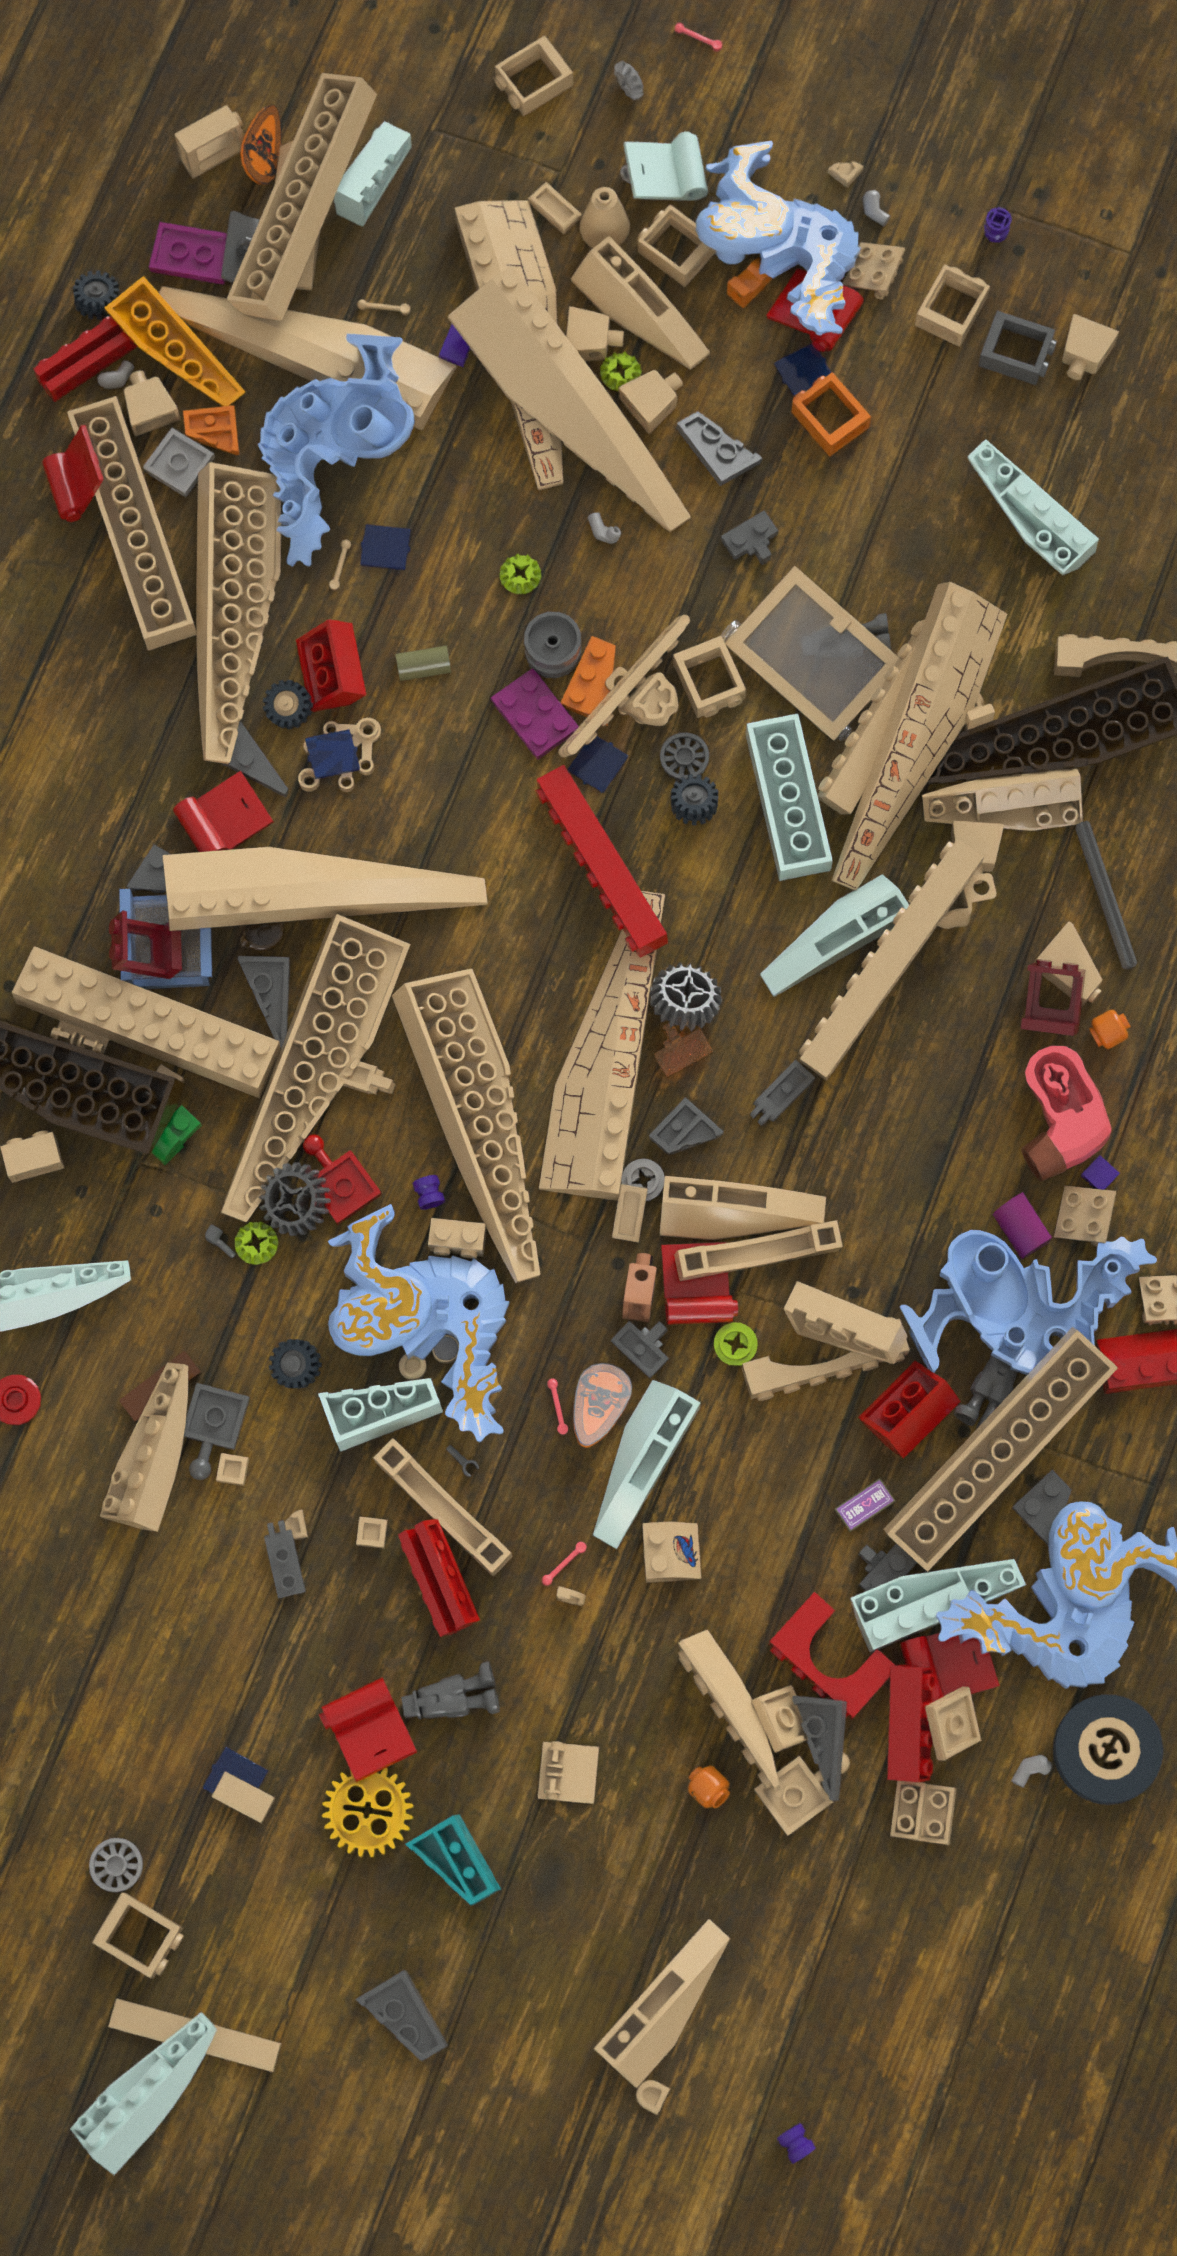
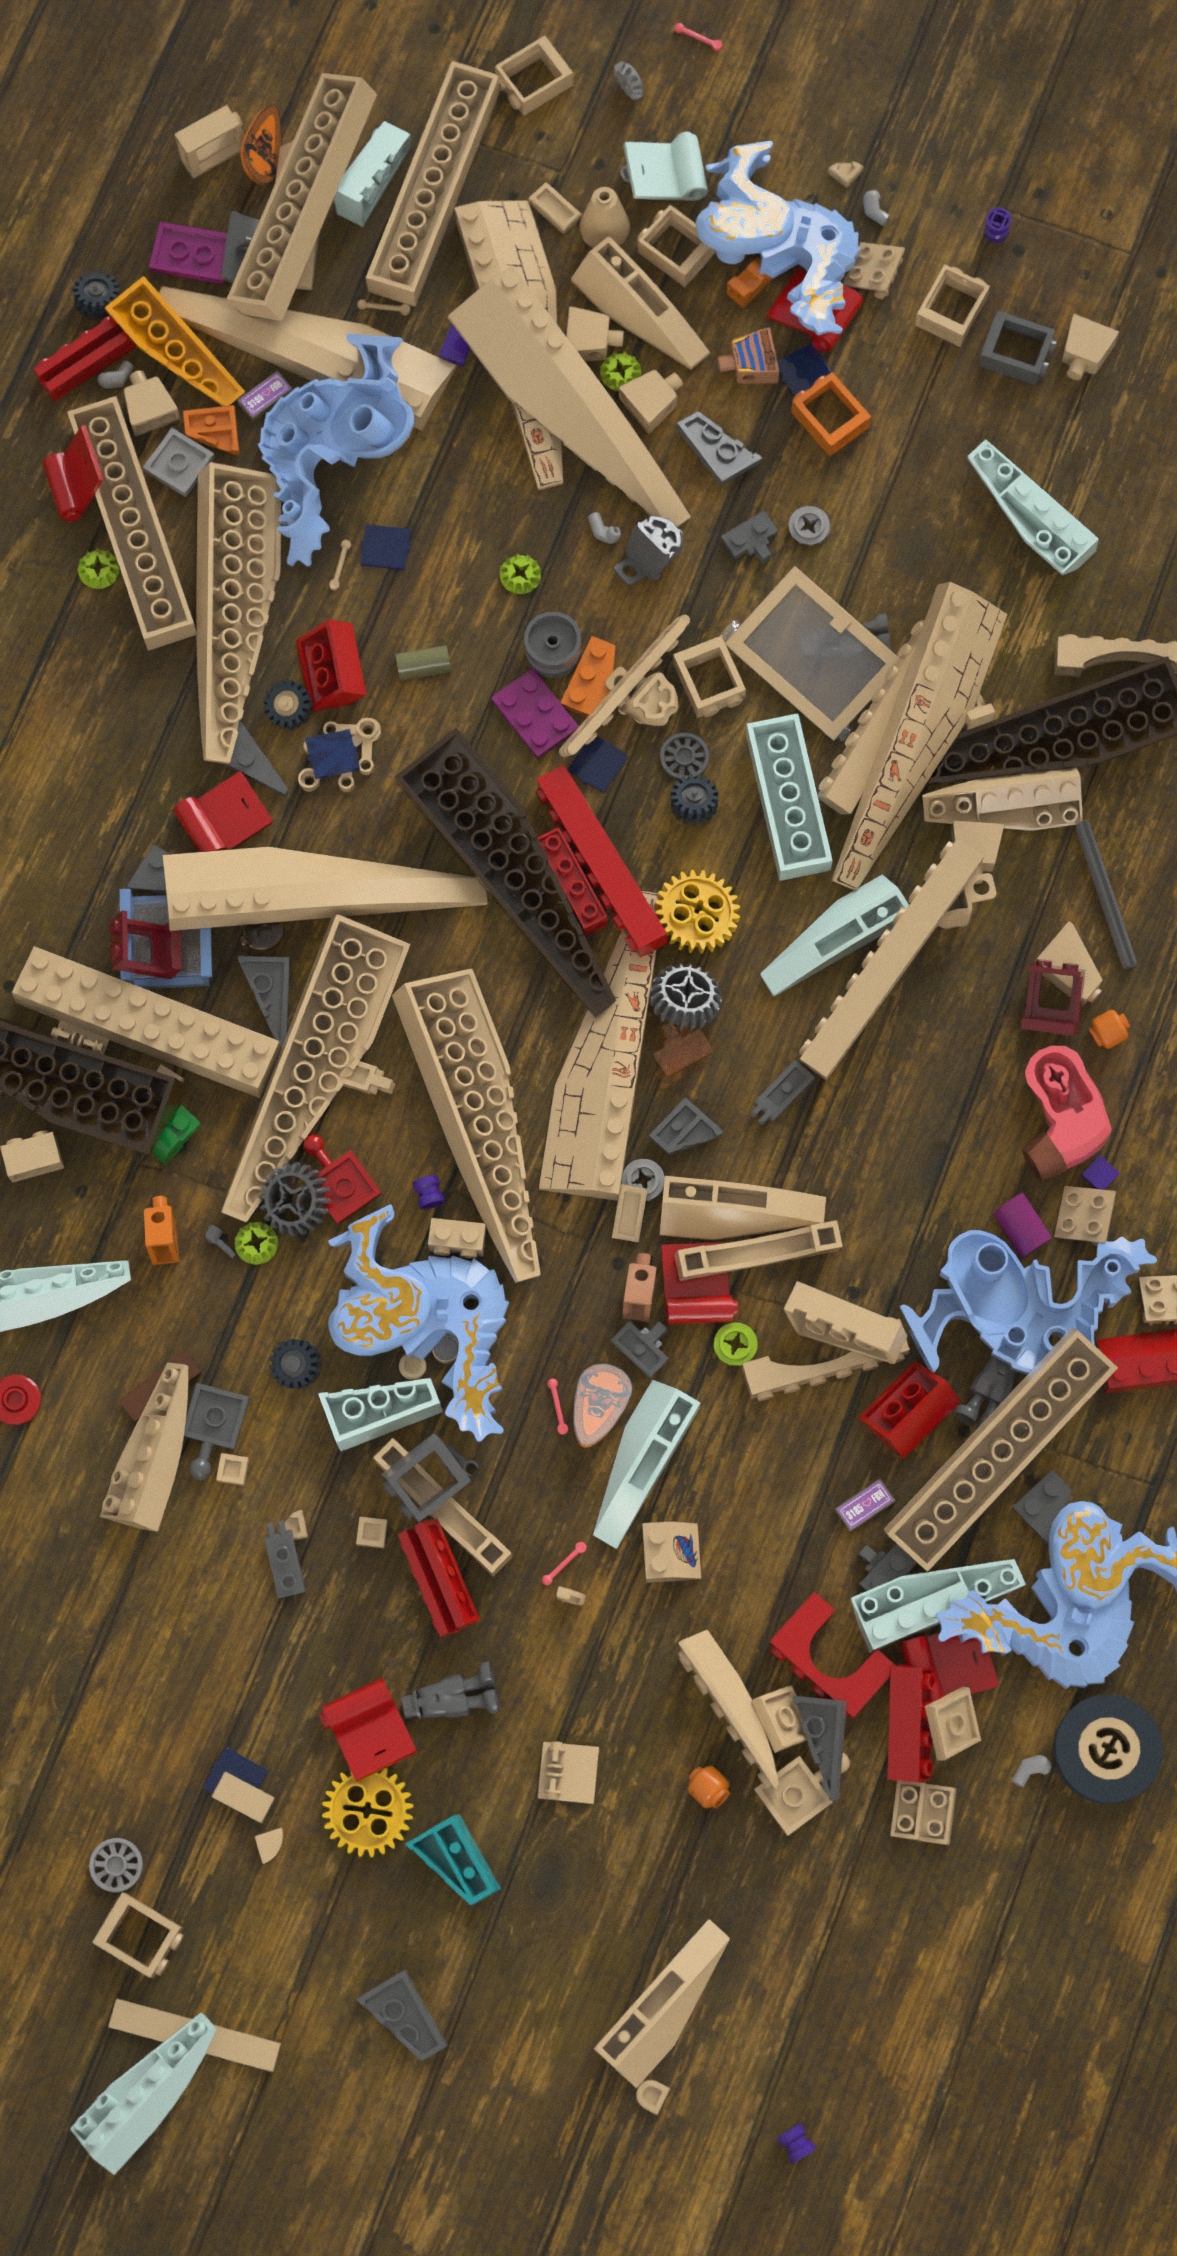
(106, 576): none -> lime gear
(161, 1232): none -> orange torso
(264, 396): none -> tile
(269, 1844): none -> tan tile
(433, 183): none -> tan brick
(434, 1445): none -> dark grey window
(503, 853): none -> dark brown wedge
(573, 882): none -> red brick
(651, 549): none -> dark grey piece
(706, 892): none -> yellow gear
(752, 358): none -> nougat torso
(810, 515): none -> light grey gear

